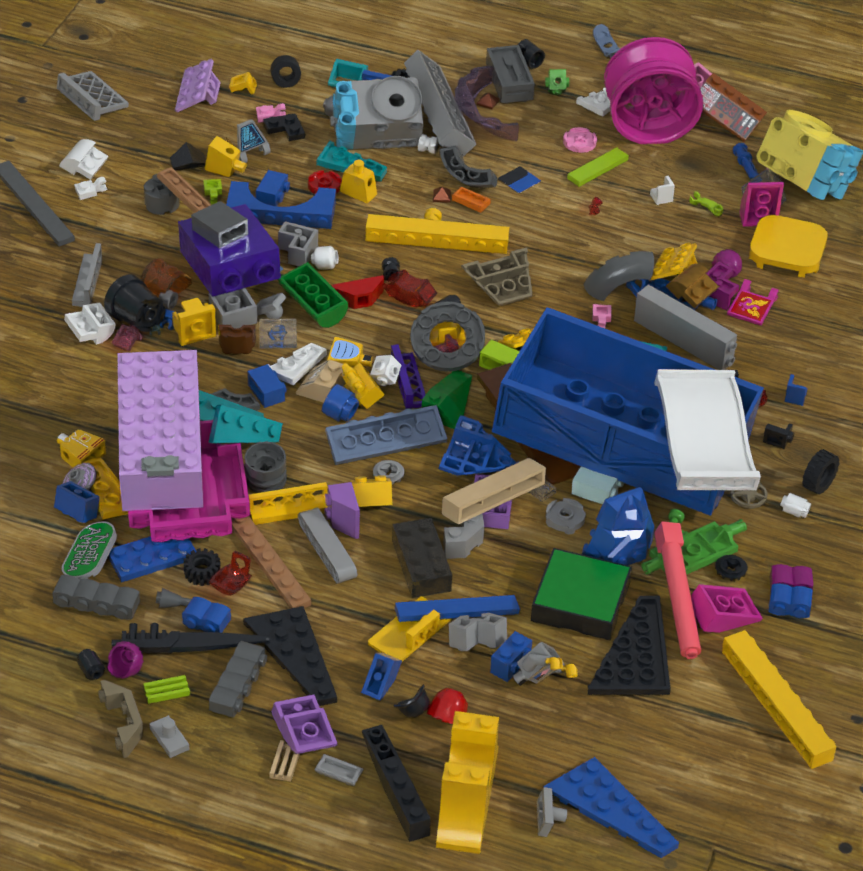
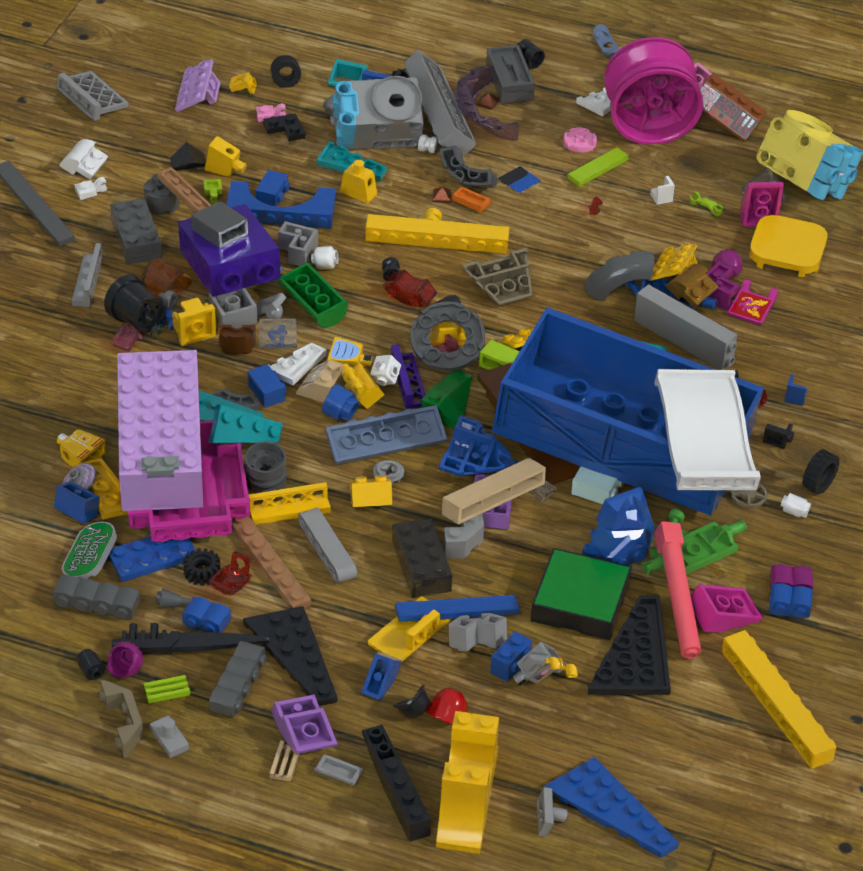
(91, 323): white brick -> none
(135, 231): none -> dark grey piece
(249, 138): flag -> none
(324, 180): red tile -> none
(343, 509): medium lavender slope -> none
(361, 292): red slope -> none
(557, 75): bright green brick -> none
(566, 524): light grey plate -> none
(602, 314): bright pink plate -> none
(733, 562): black gear -> none
(745, 159): blue pin -> none

